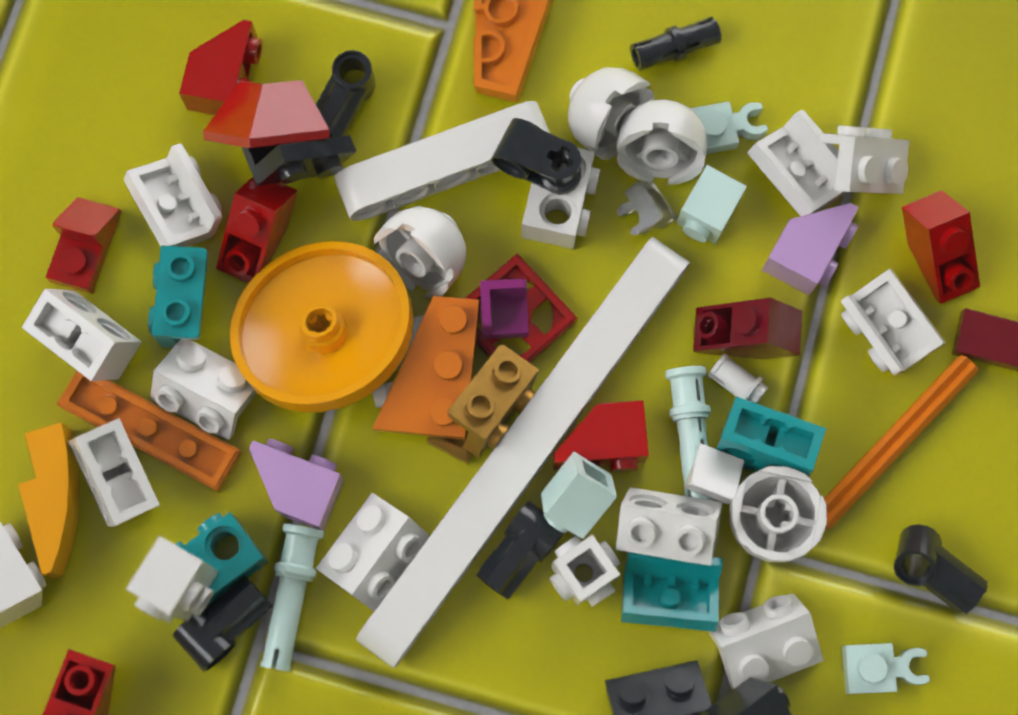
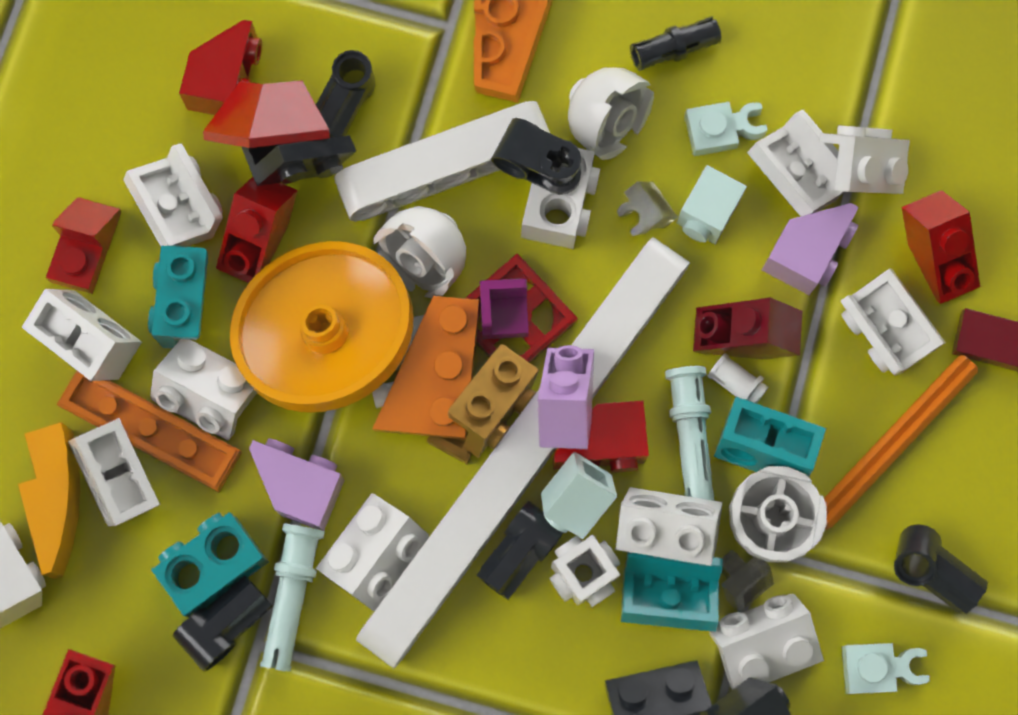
(172, 583): white brick -> none
(566, 398): none -> lavender slope
(662, 142): white cylinder -> none
(714, 474): white slope -> none
(744, 580): none -> clear smoke tile

